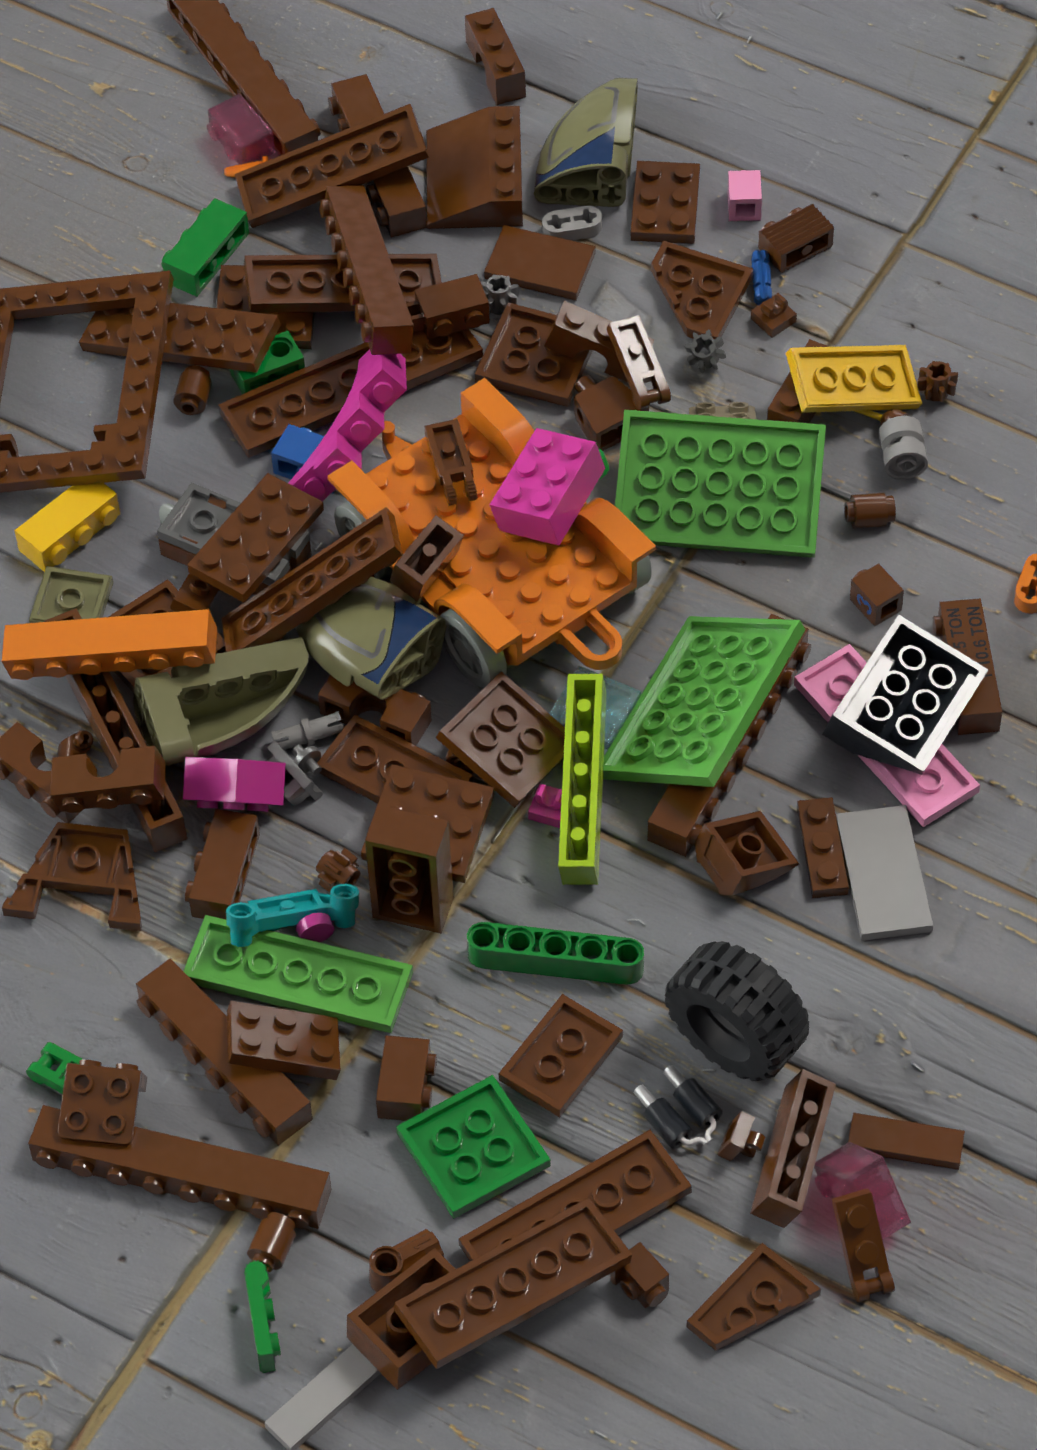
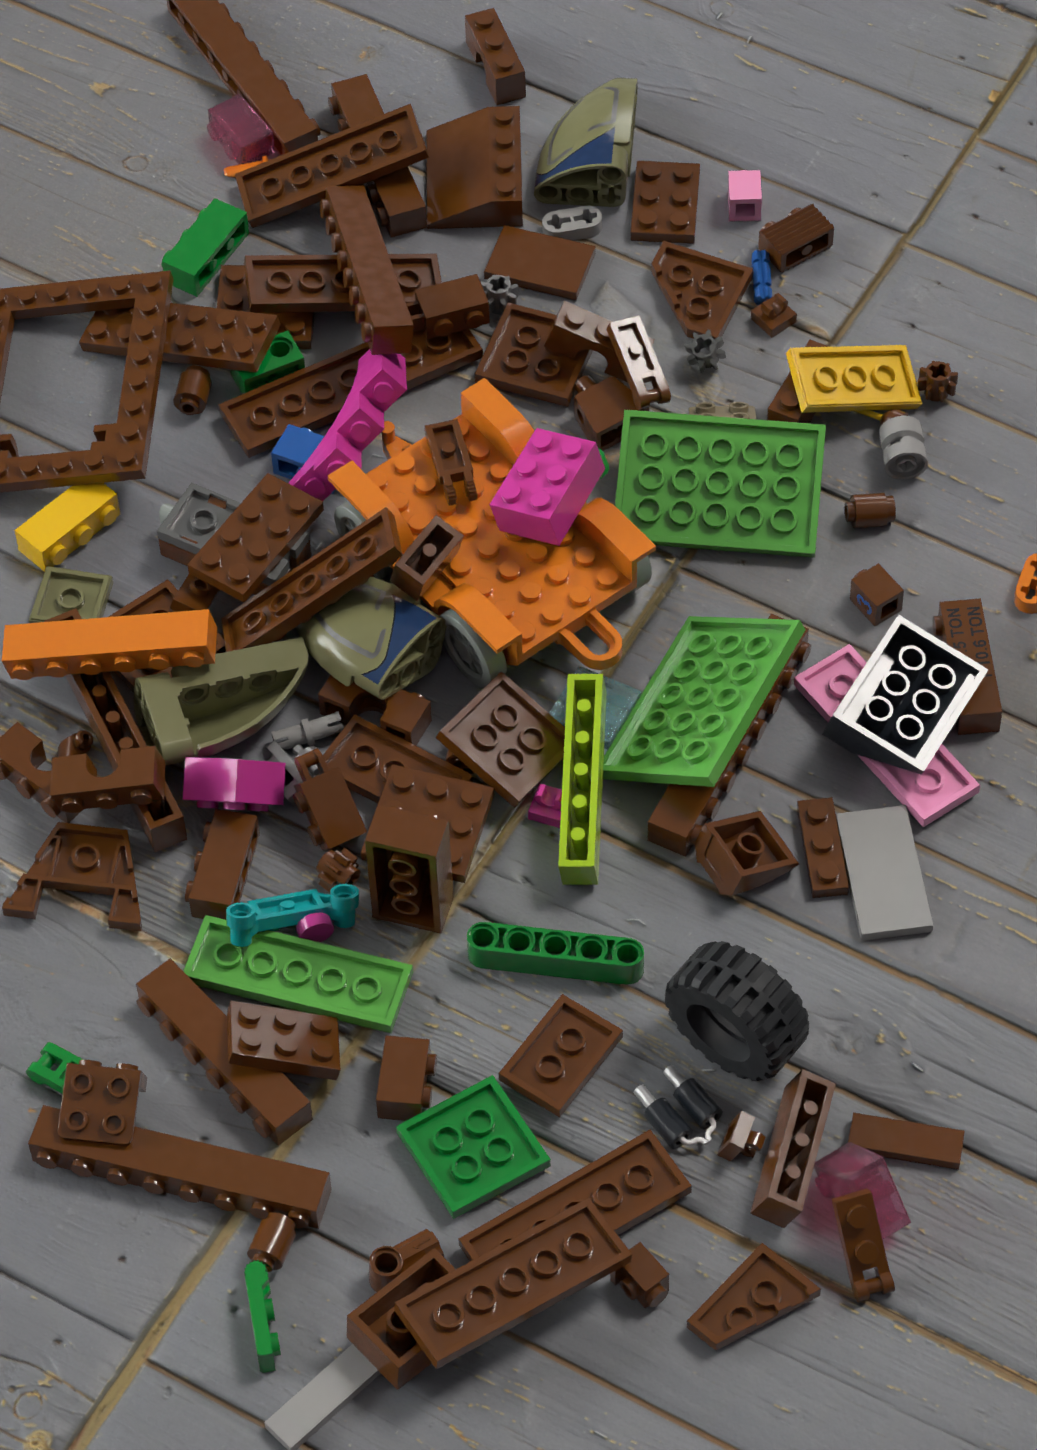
(326, 803): none -> reddish brown brick

